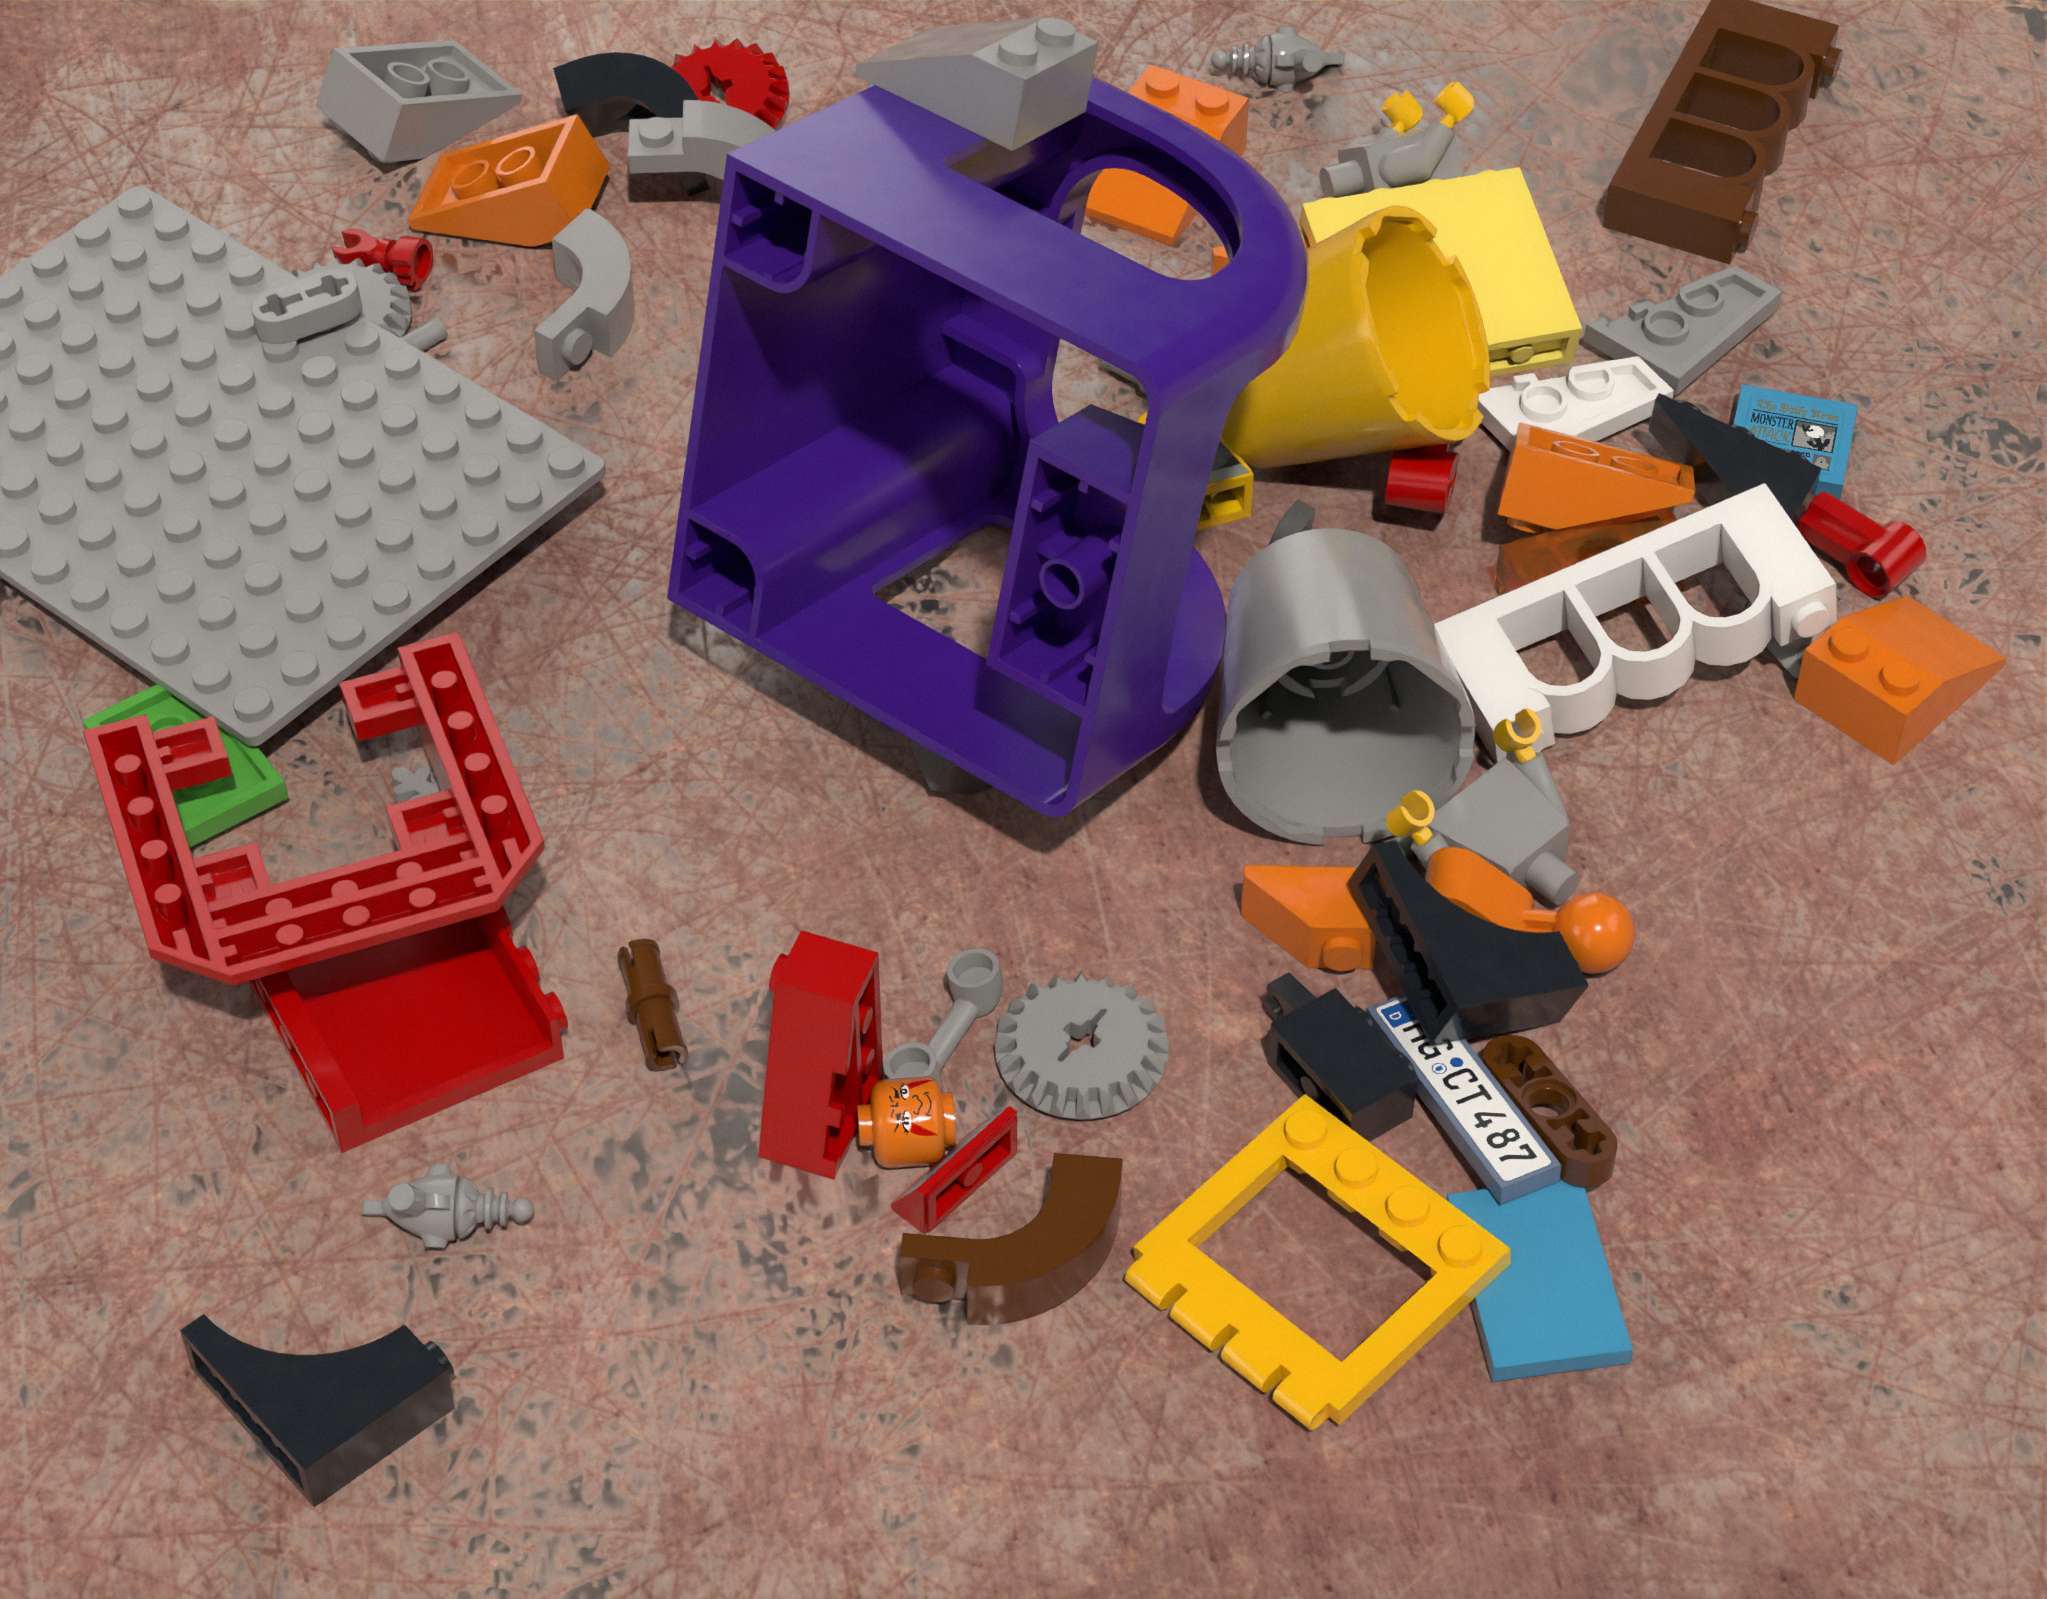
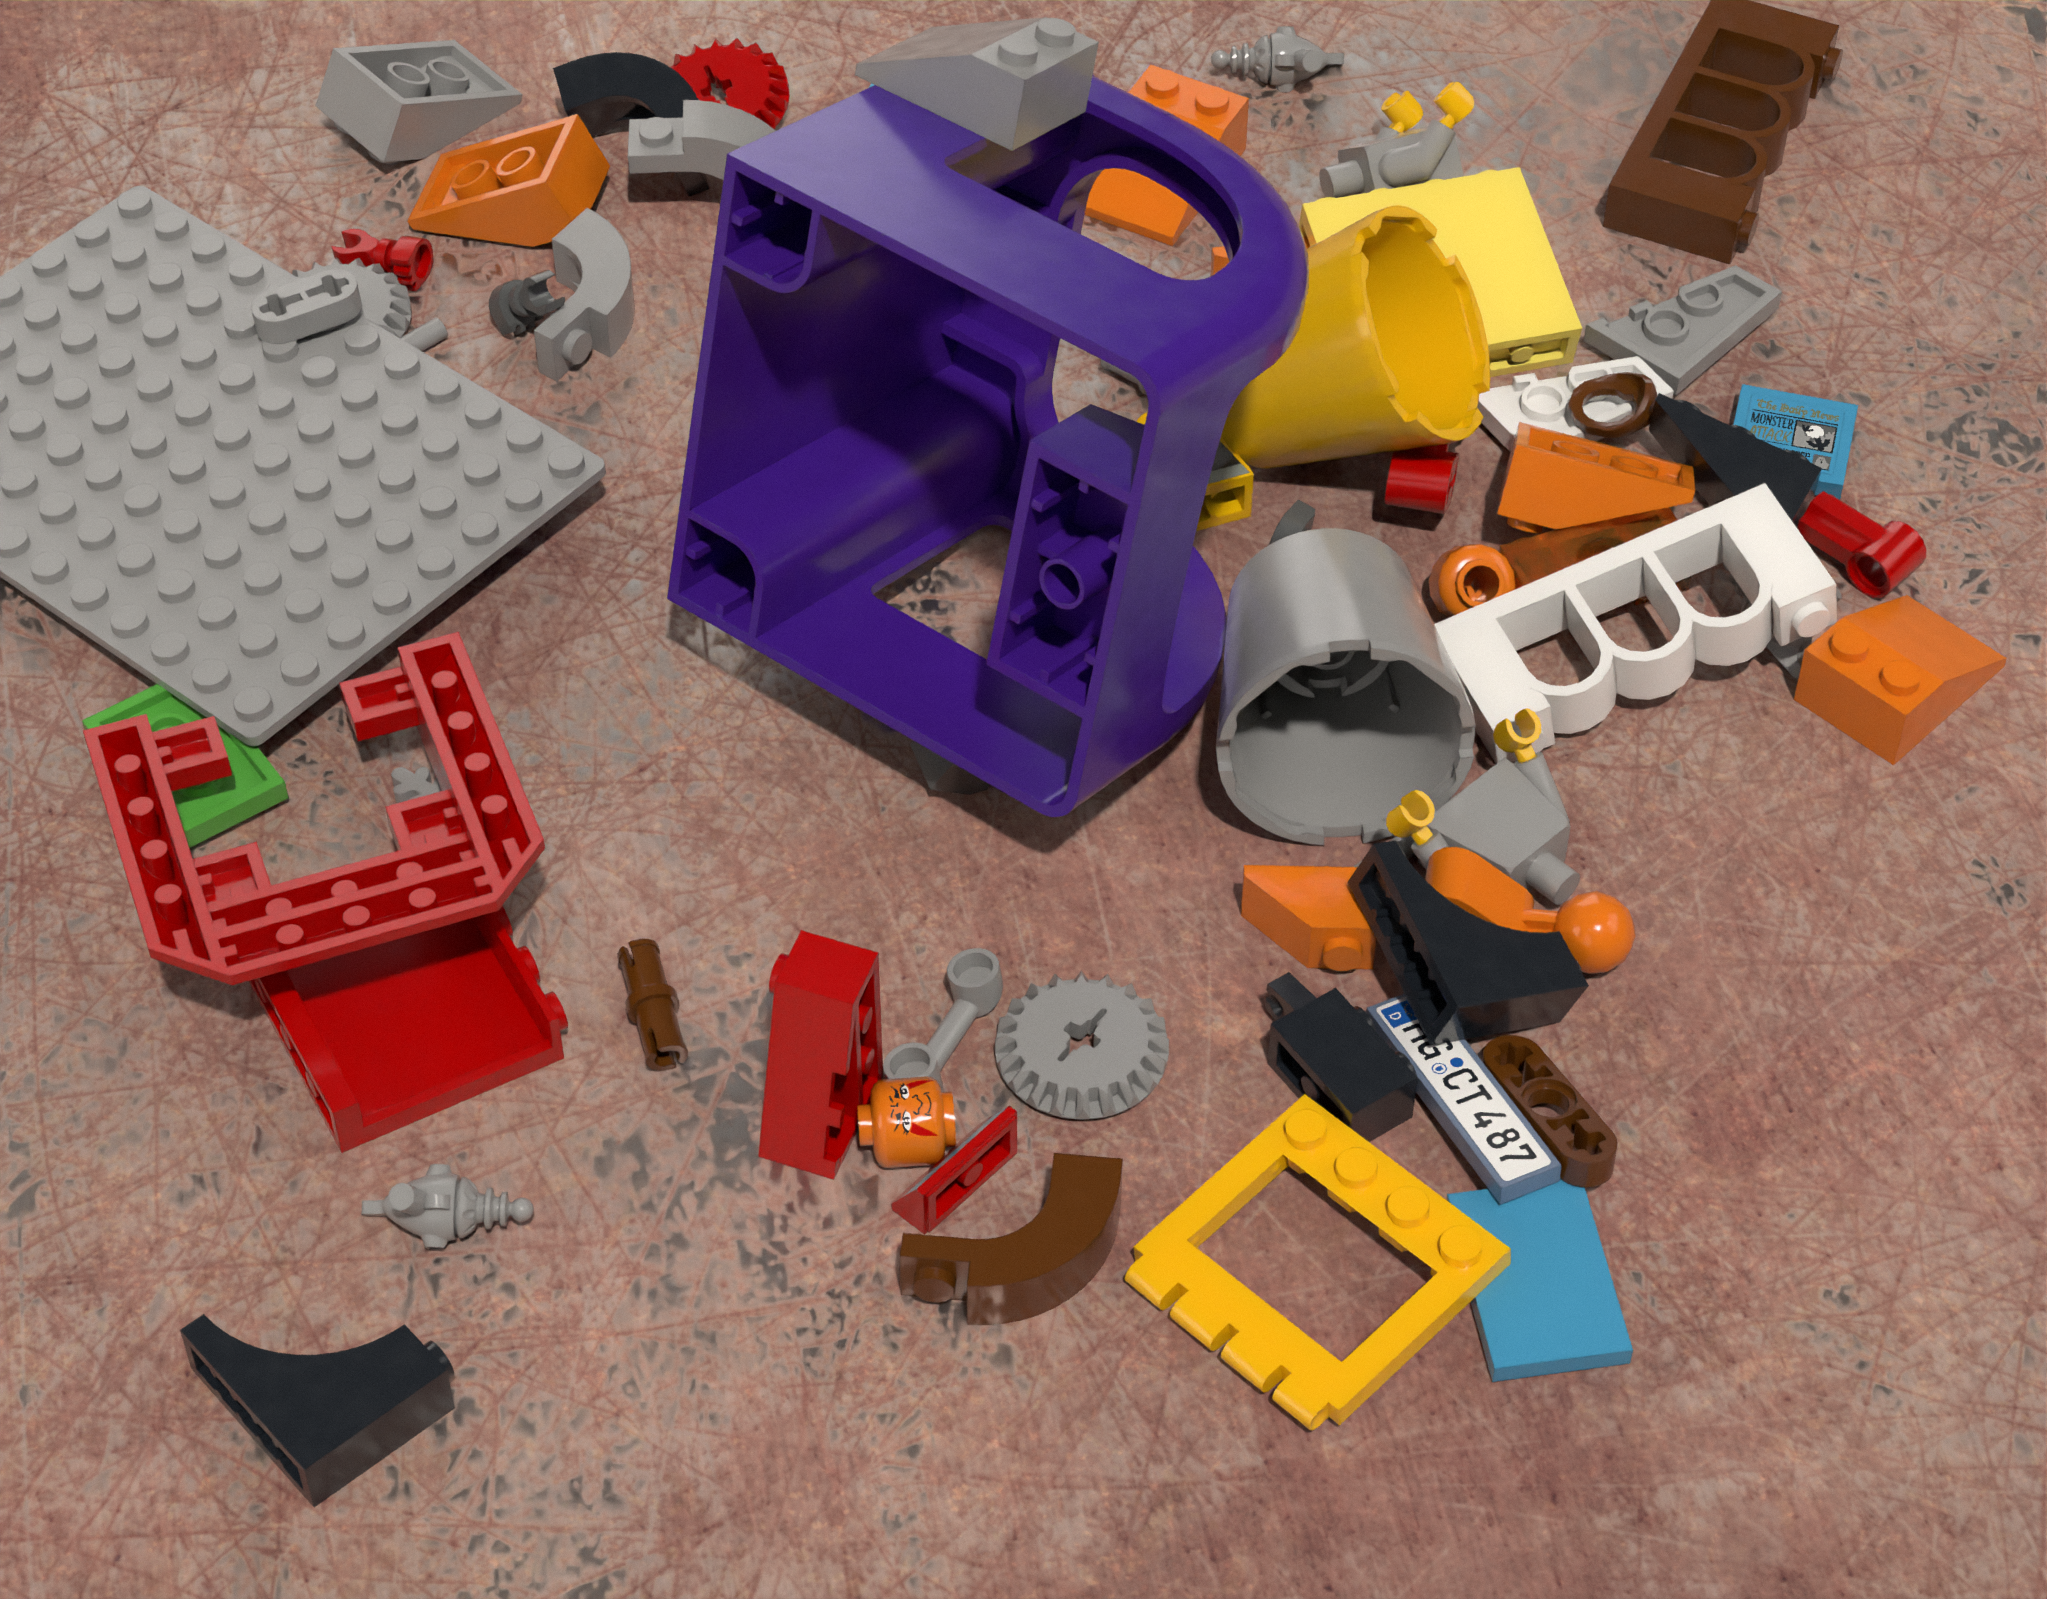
(522, 303): none -> dark grey piece
(1484, 566): none -> orange head
(1625, 385): none -> reddish brown piece

